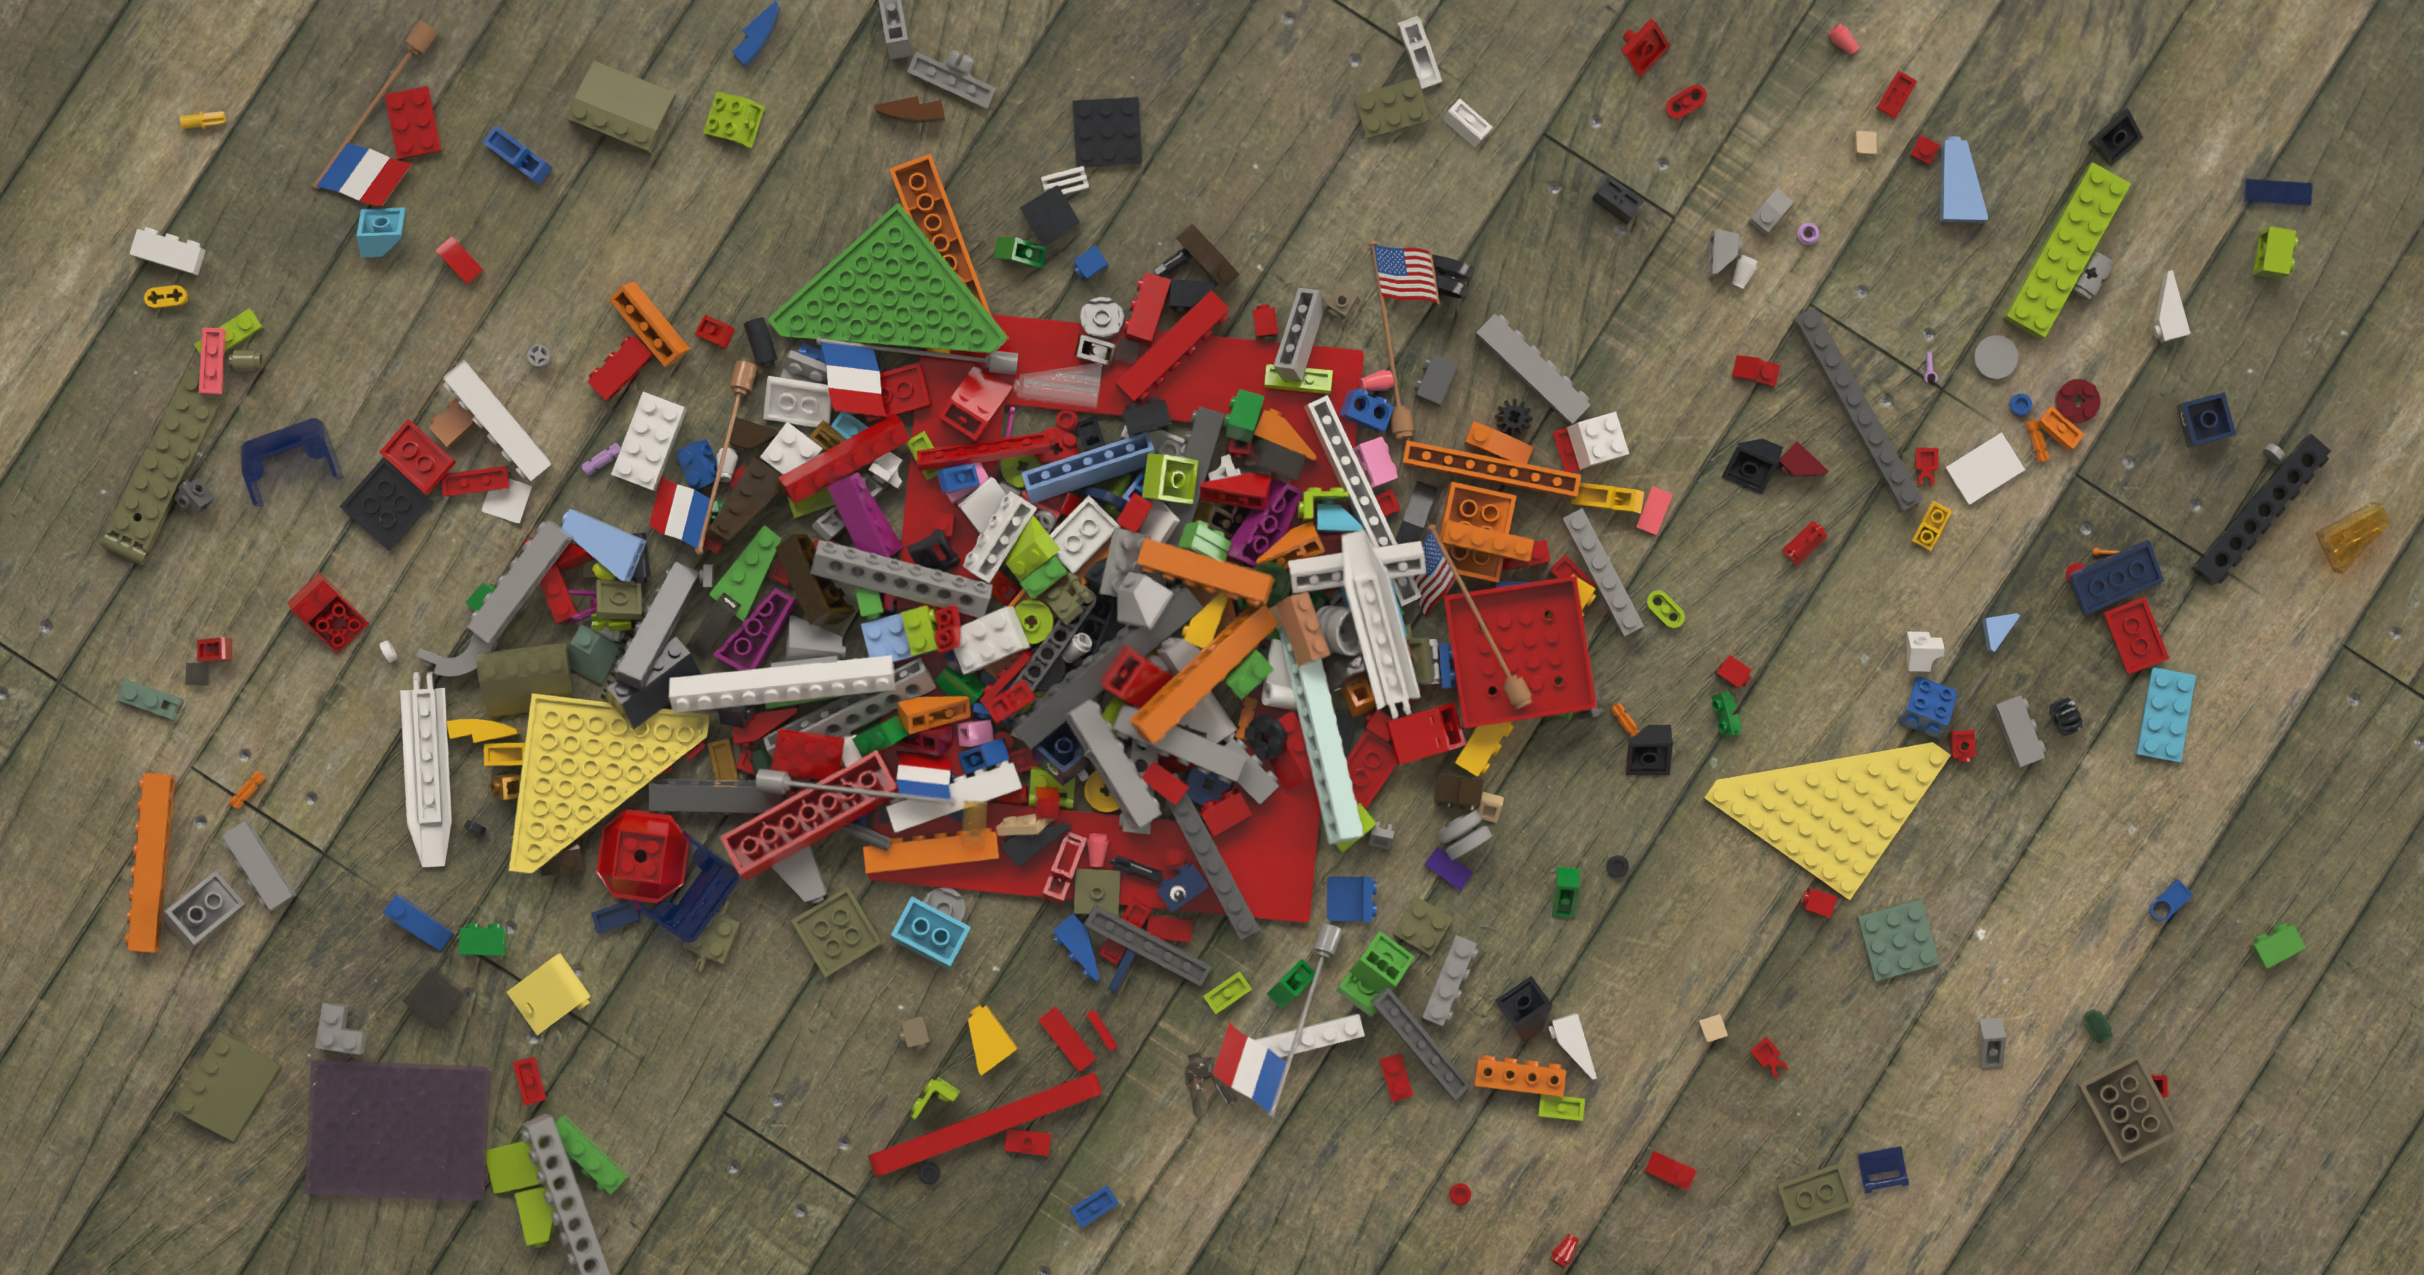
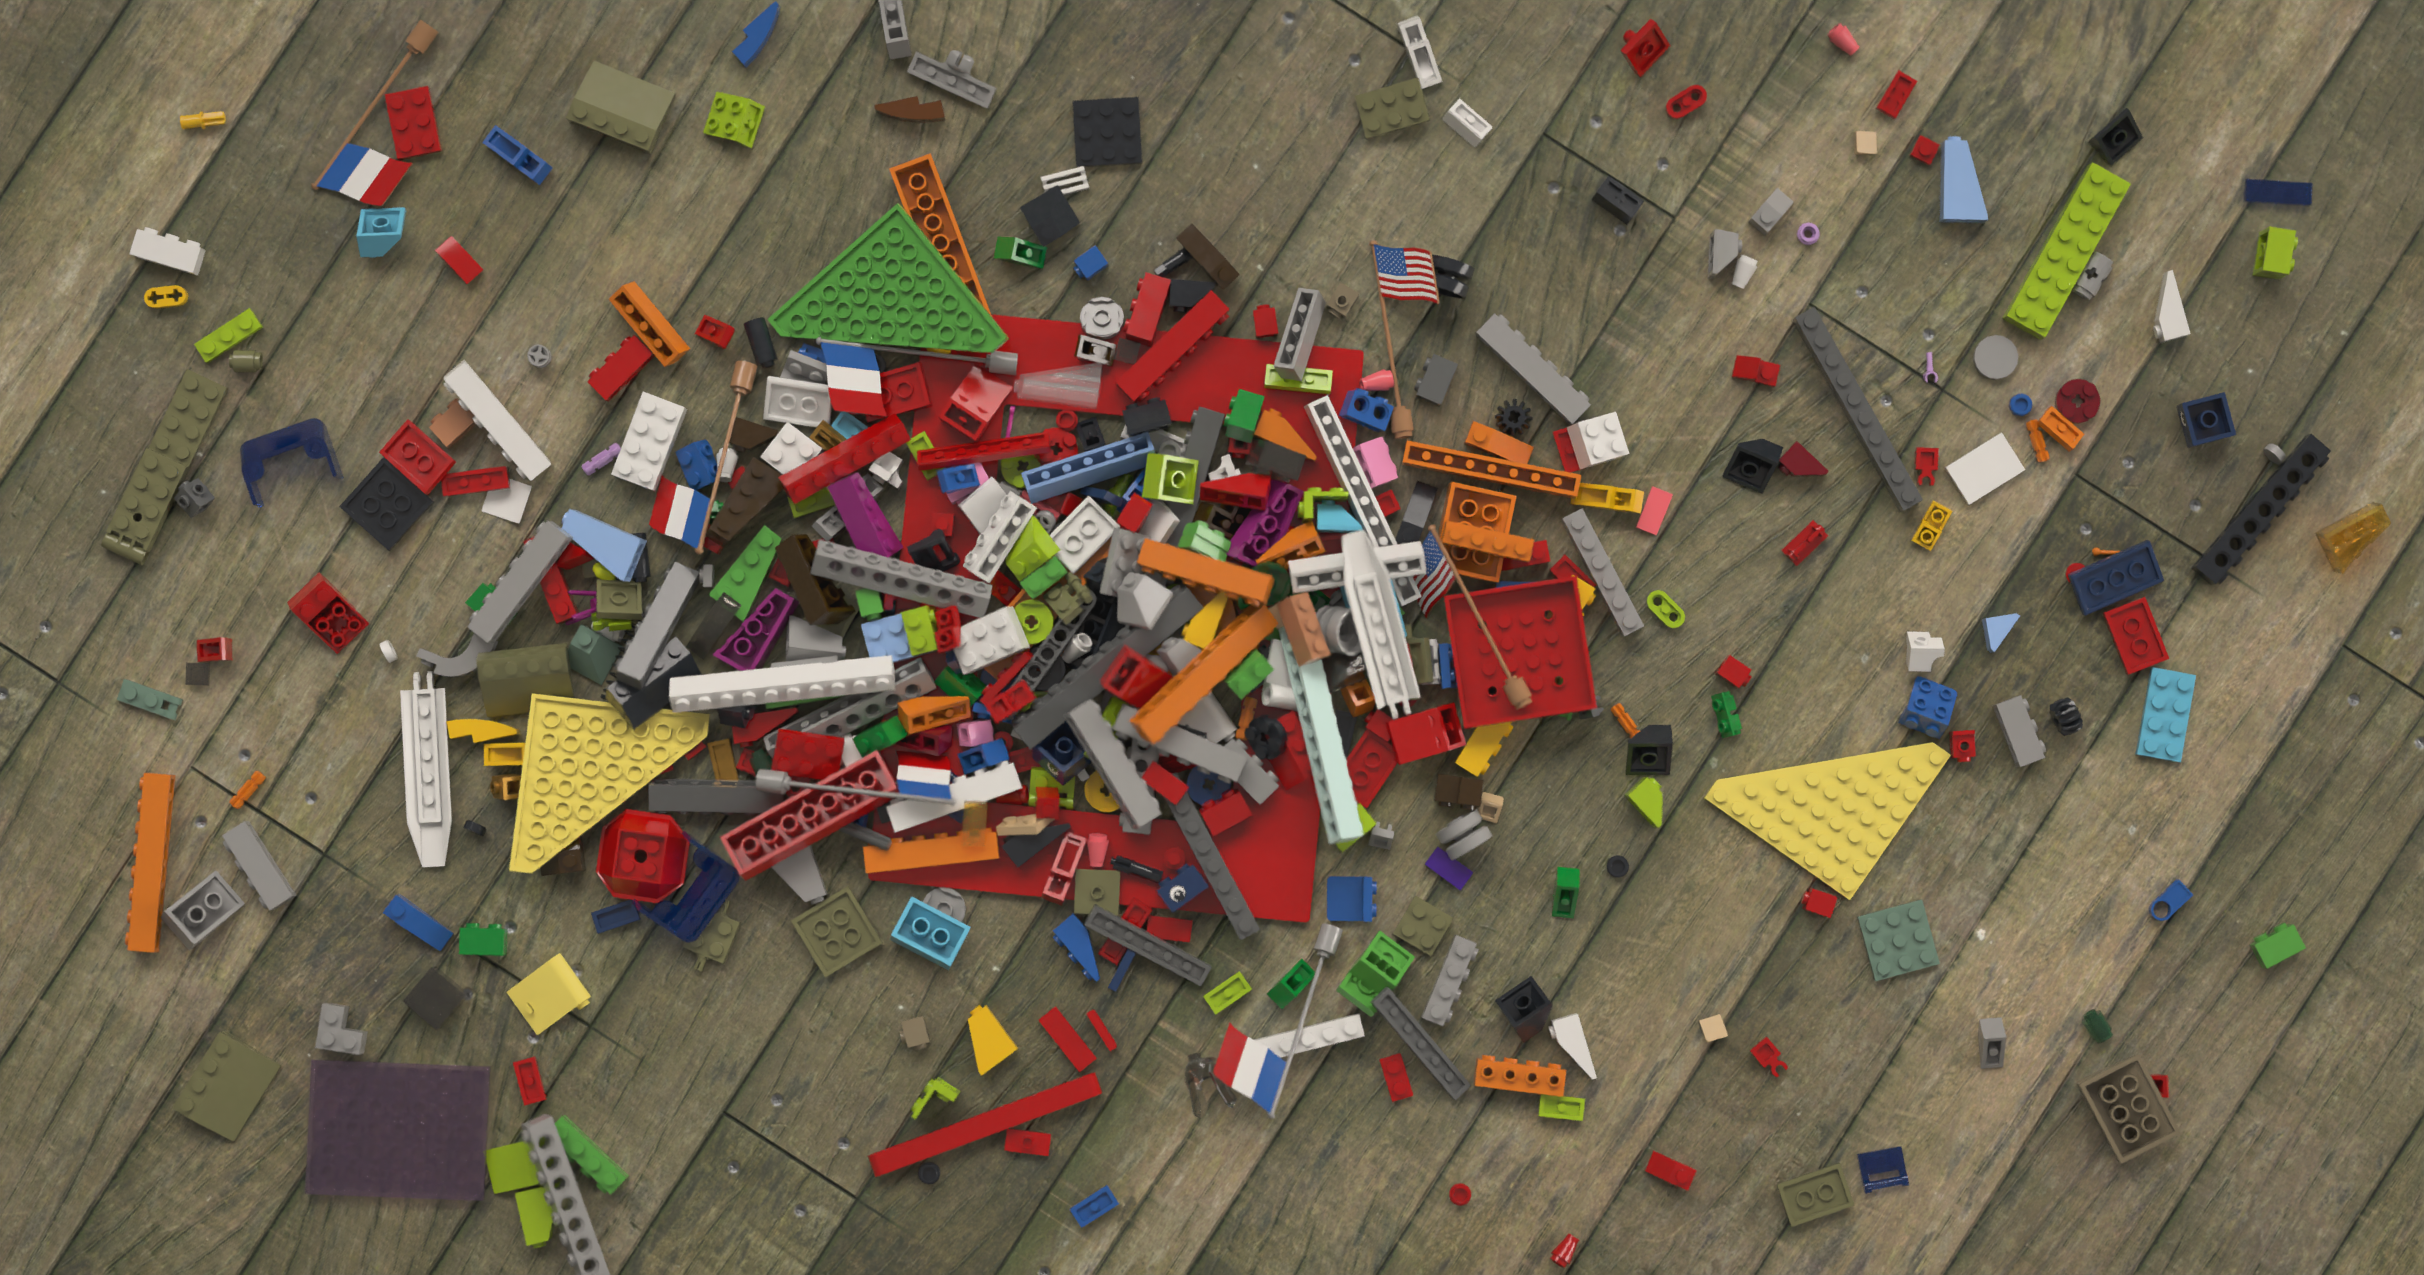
(212, 361): coral tile -> none
(1647, 800): none -> lime slope

